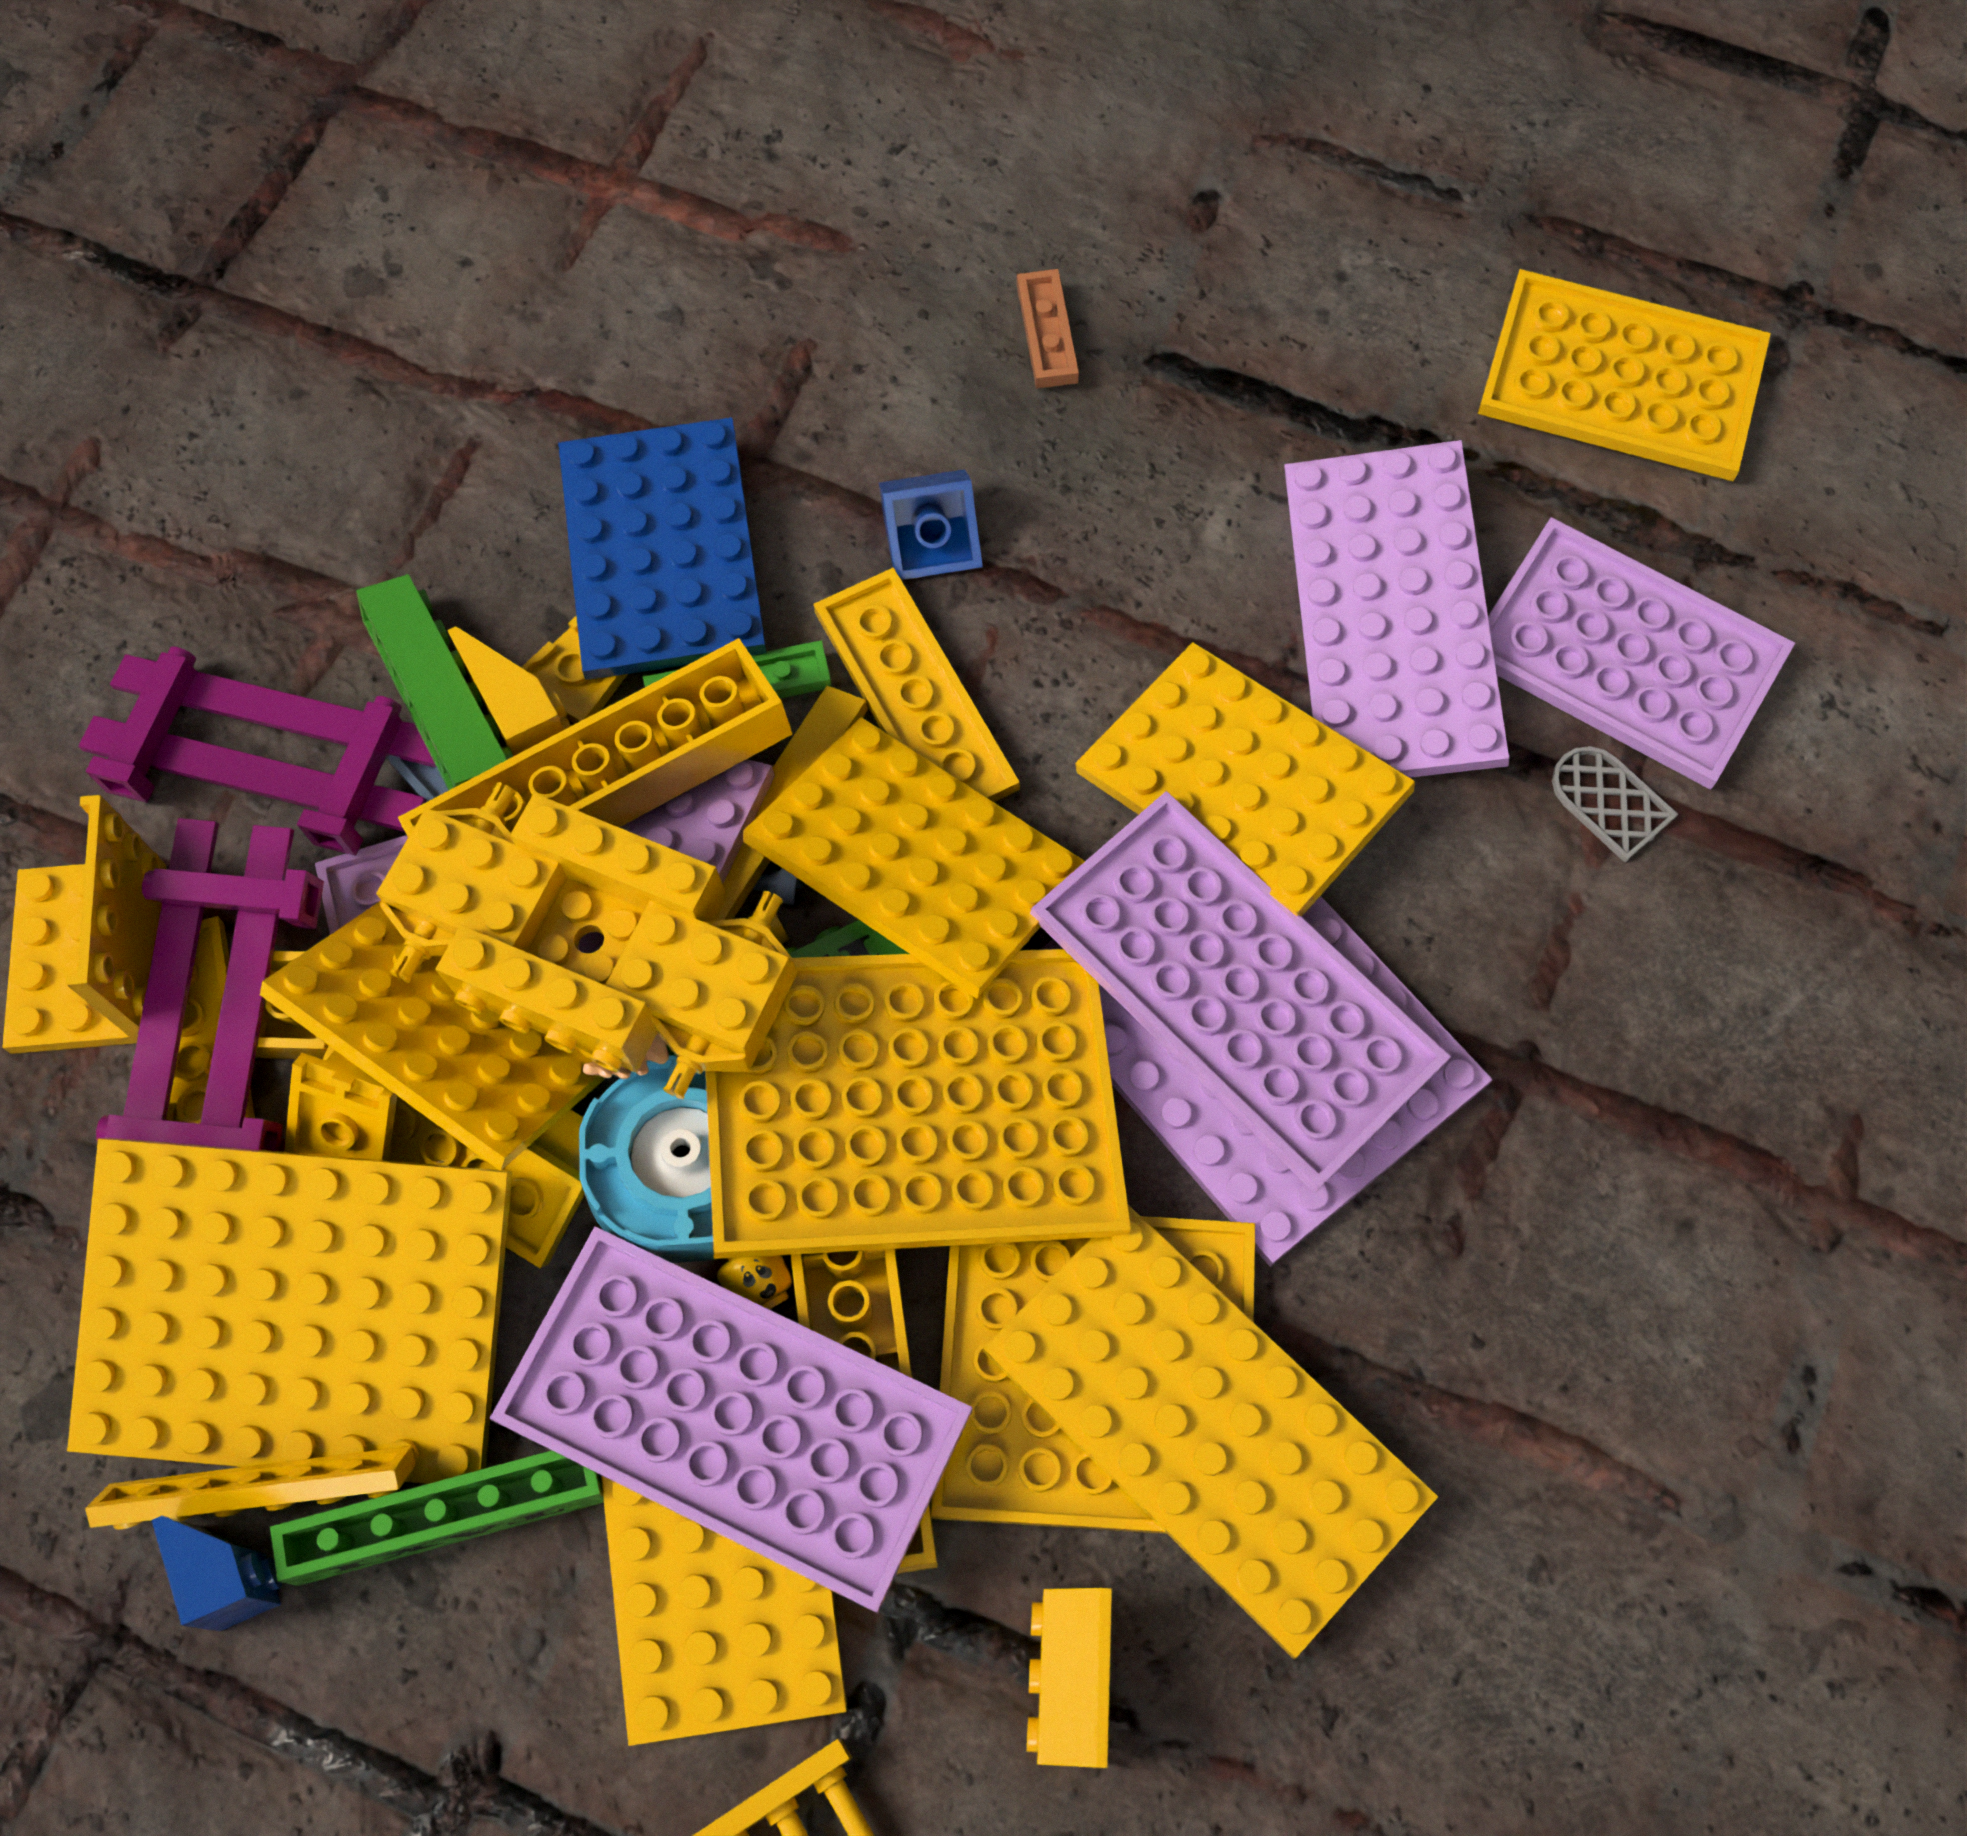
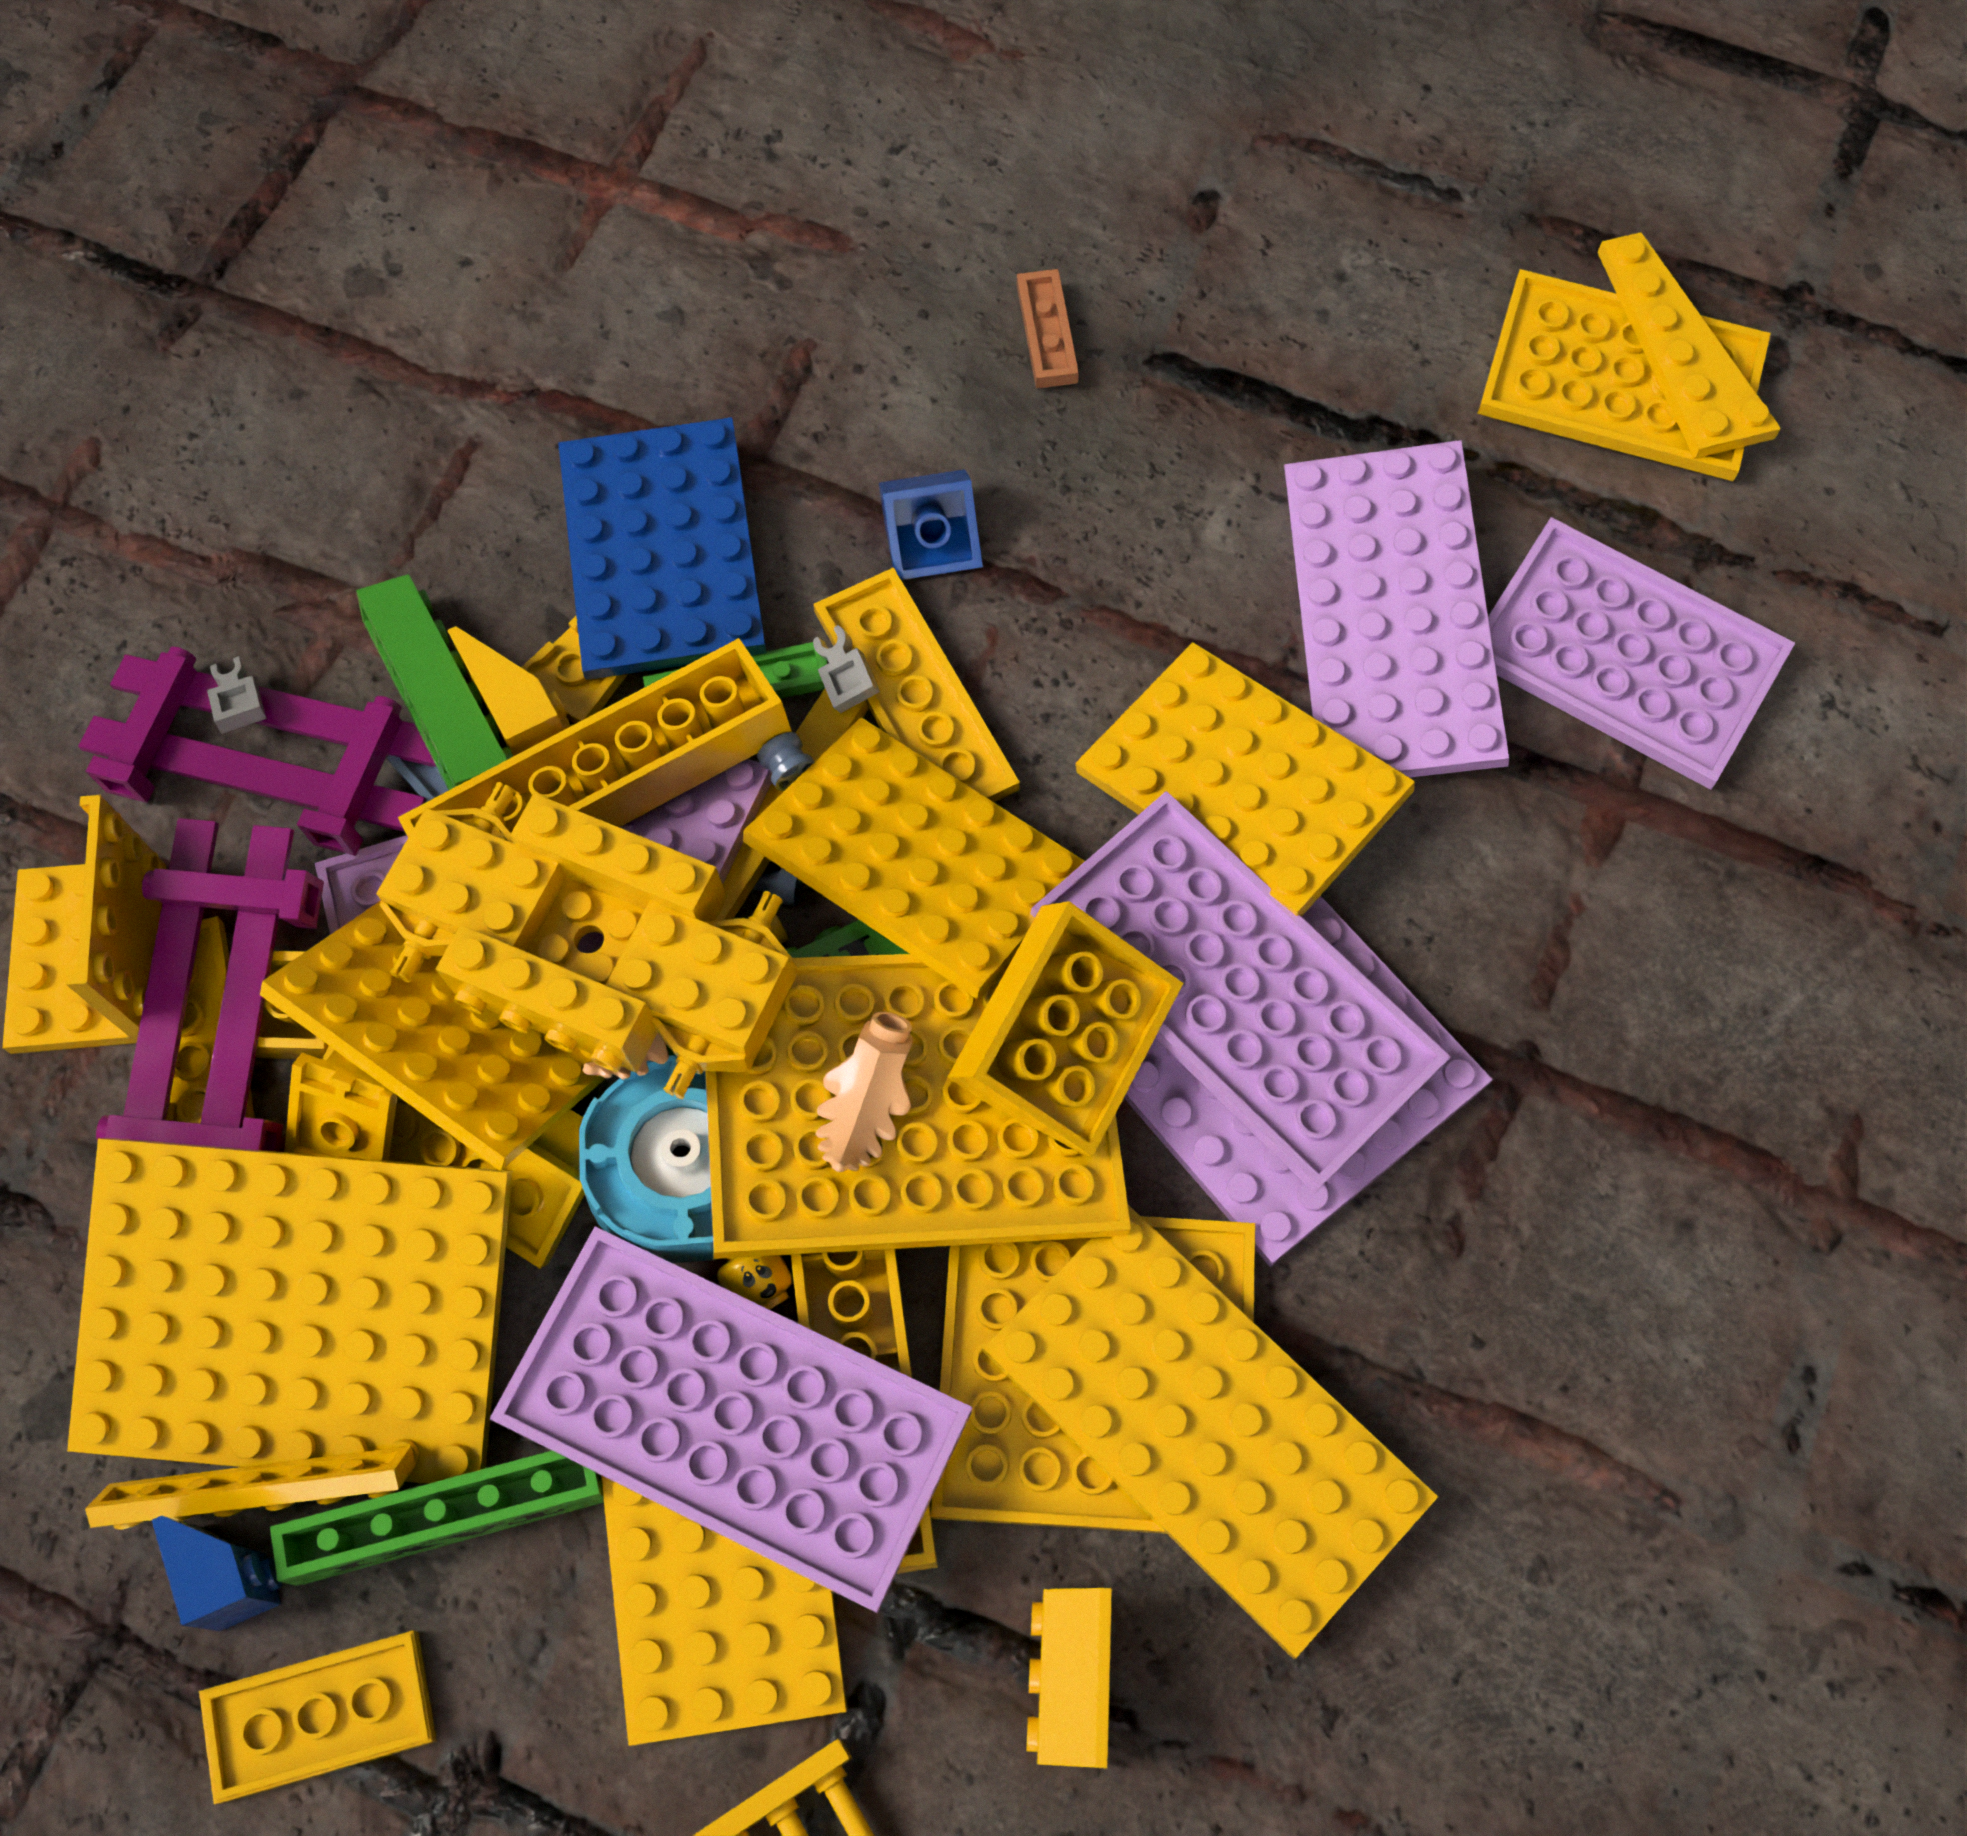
(236, 698): none -> light grey plate
(316, 1717): none -> yellow tile
(784, 759): none -> sand blue wheel
(847, 673): none -> light grey plate
(866, 1092): none -> light nougat plant
(1066, 1028): none -> yellow slope
(1624, 773): light grey window -> none
(1696, 374): none -> yellow wing

